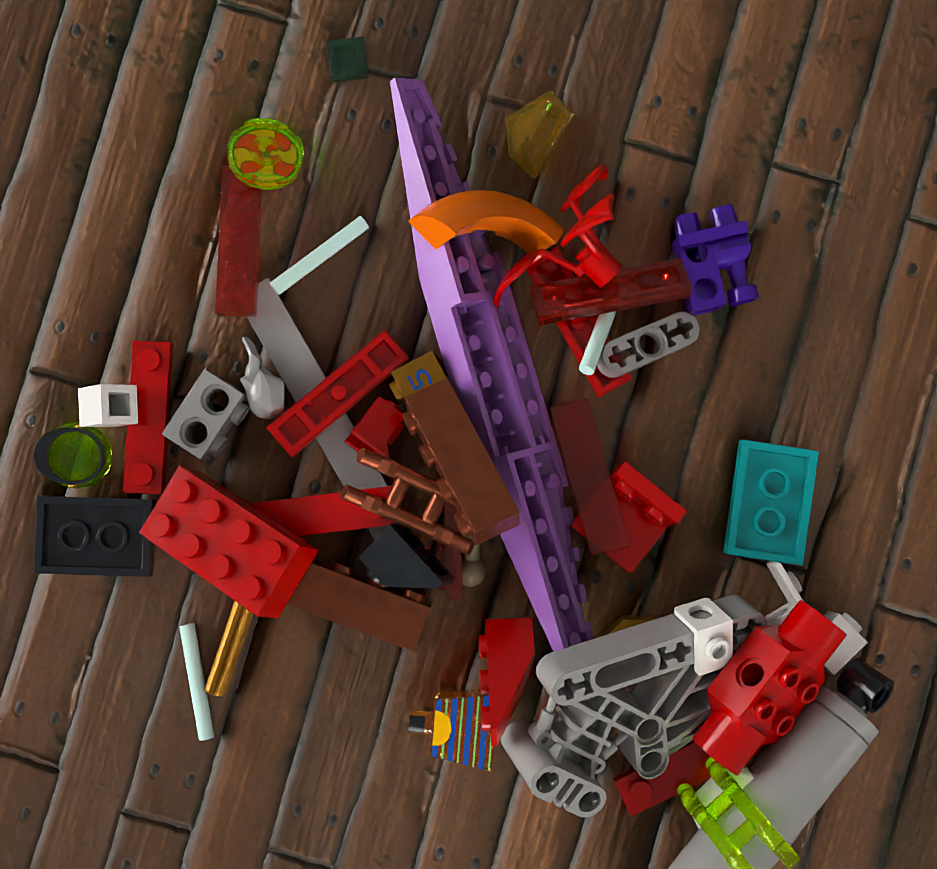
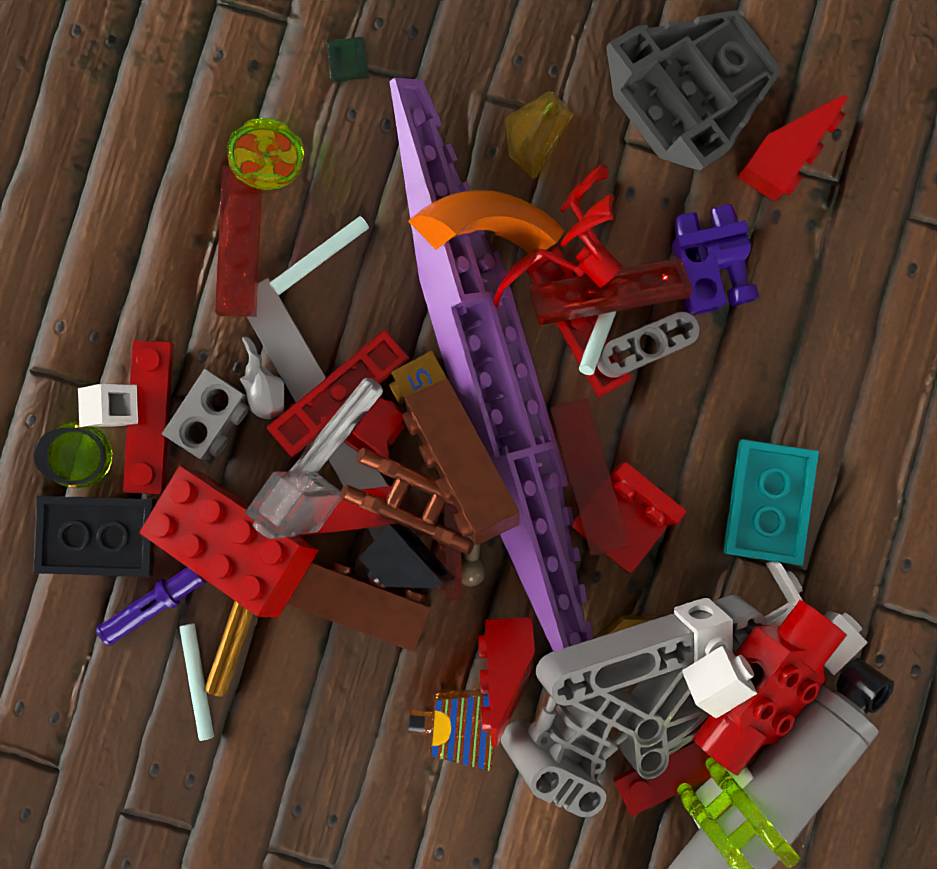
(165, 595): none -> dark purple pin
(293, 504): none -> clear brick
(339, 426): none -> light grey axle
(691, 84): none -> dark grey wedge
(720, 681): none -> white brick
(782, 153): none -> red slope

